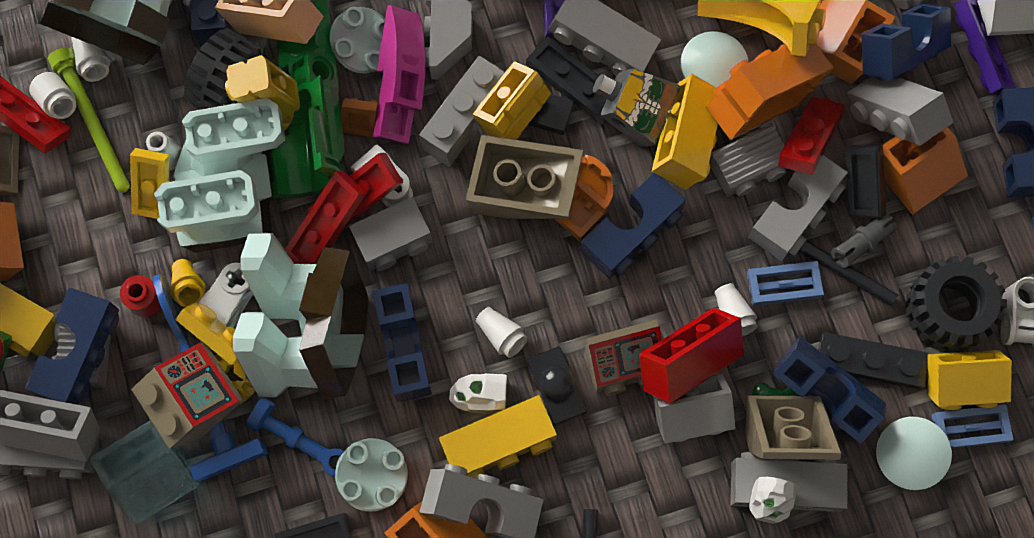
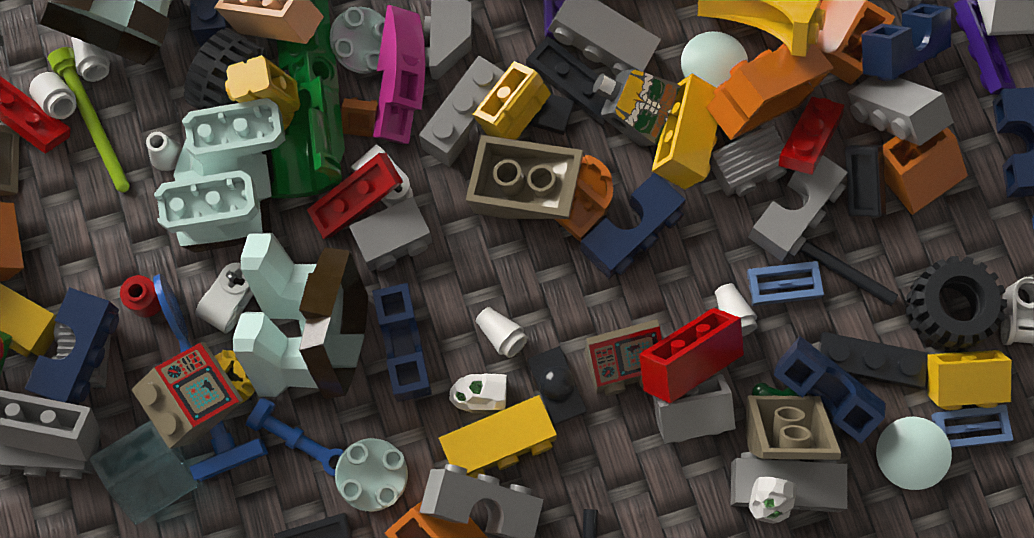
(148, 172): yellow plate -> none
(186, 283): yellow cone -> none
(203, 324): yellow plate -> none
(325, 219): red plate -> none
(863, 240): dark grey pin -> none

